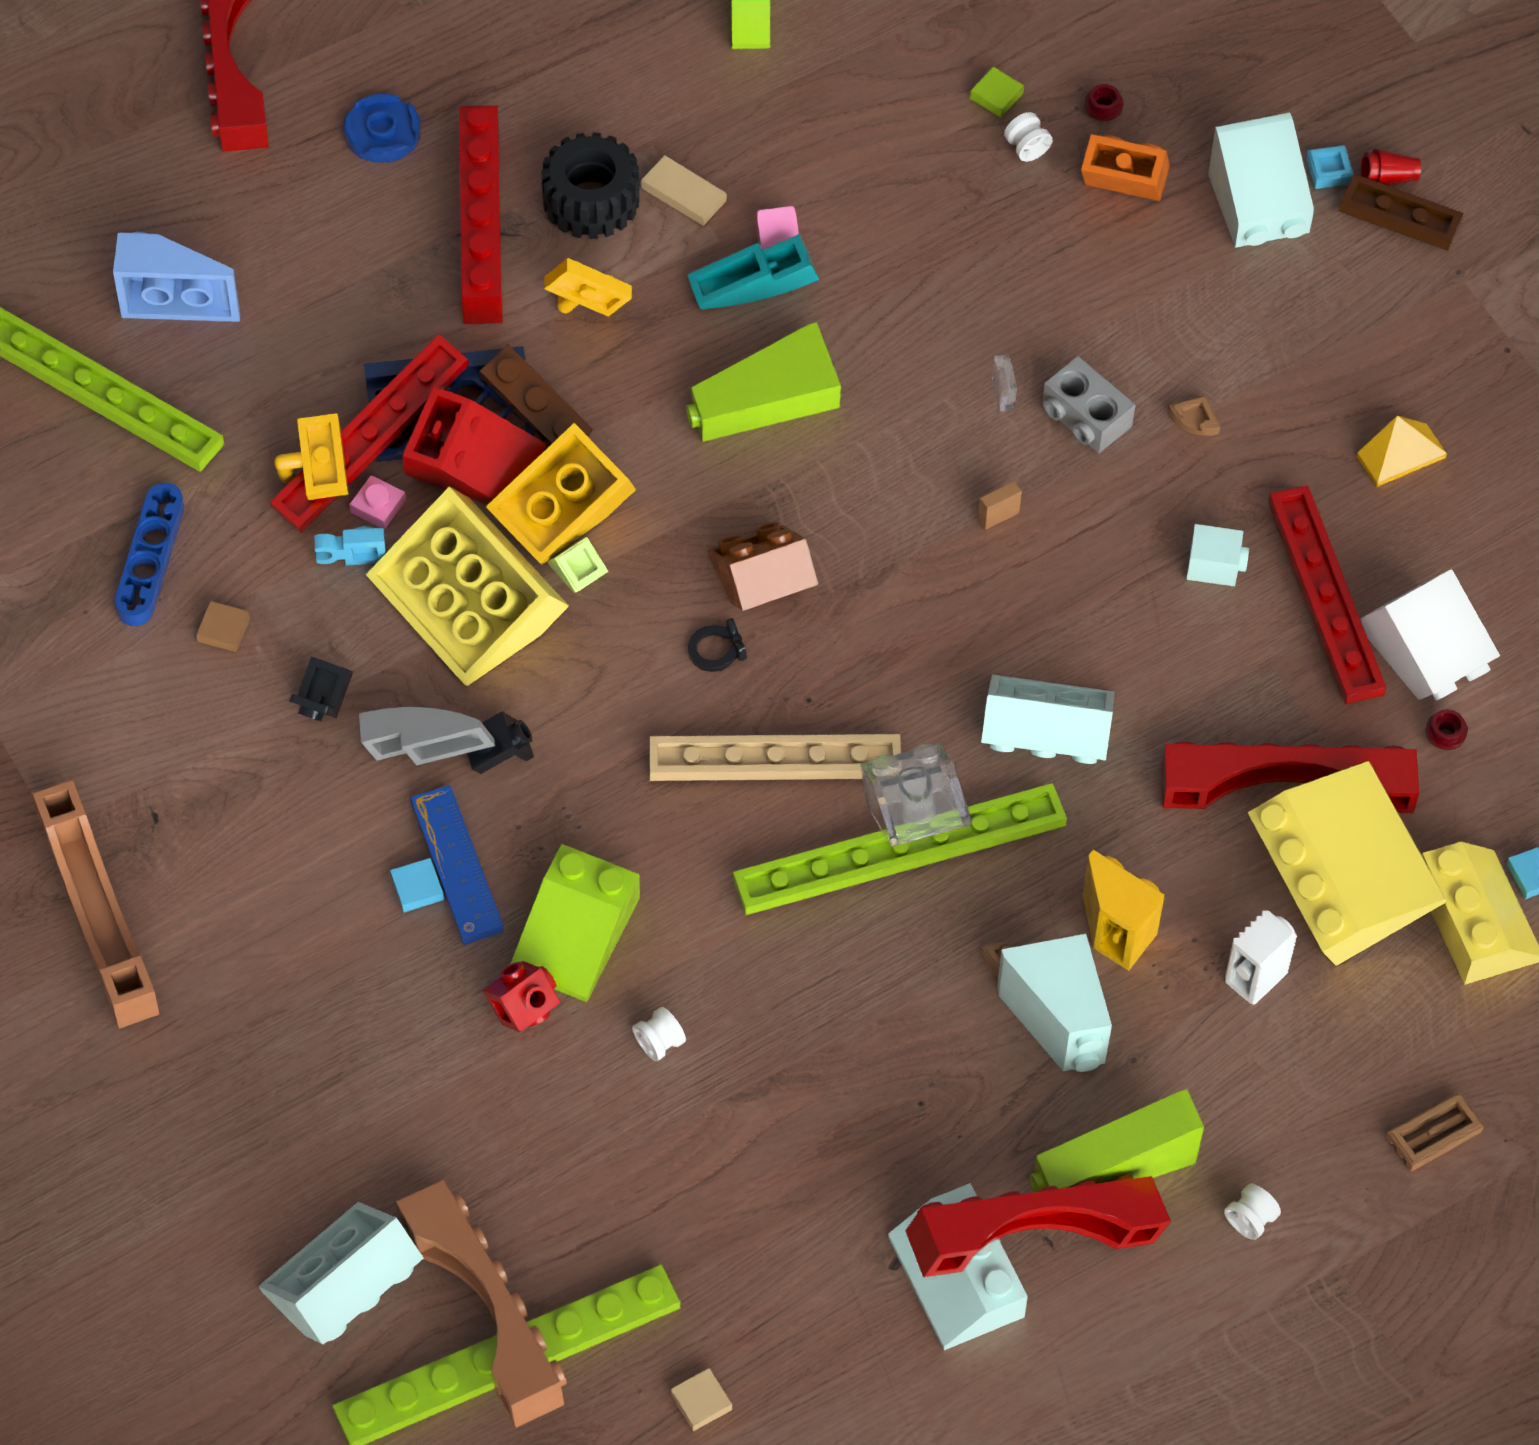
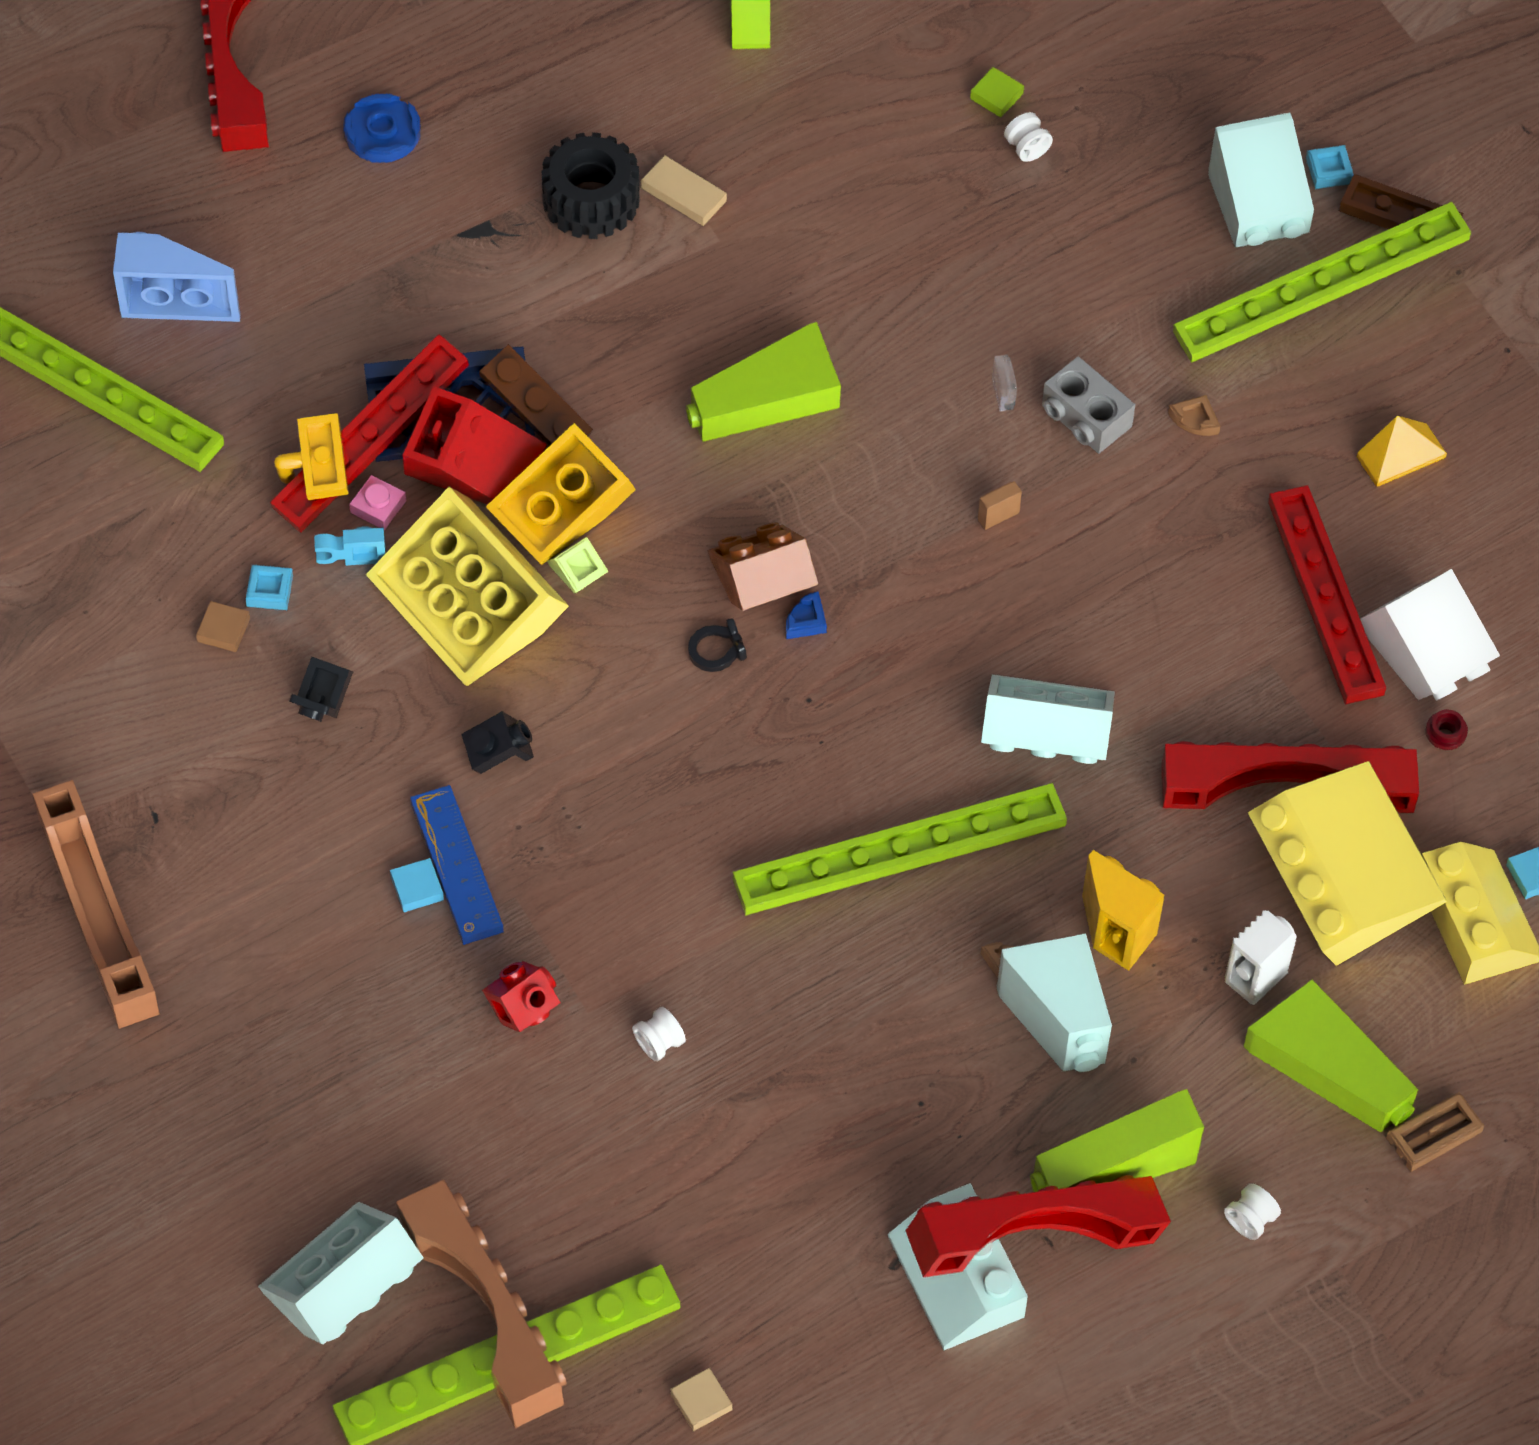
(147, 553): blue beam -> none
(269, 587): none -> medium azure tile
(421, 733): light grey slope -> none
(480, 215): red arch -> none
(578, 919): lime slope -> none
(586, 286): yellow plate -> none
(754, 274): teal slope -> none
(766, 756): tan plate -> none
(776, 225): bright pink slope -> none
(806, 618): none -> blue tile
(915, 794): clear slope -> none
(1106, 95): dark red plate -> none
(1125, 167): orange brick -> none
(1216, 555): light aqua brick -> none
(1321, 282): none -> lime plate
(1332, 1057): none -> lime slope
(1389, 167): red cone -> none

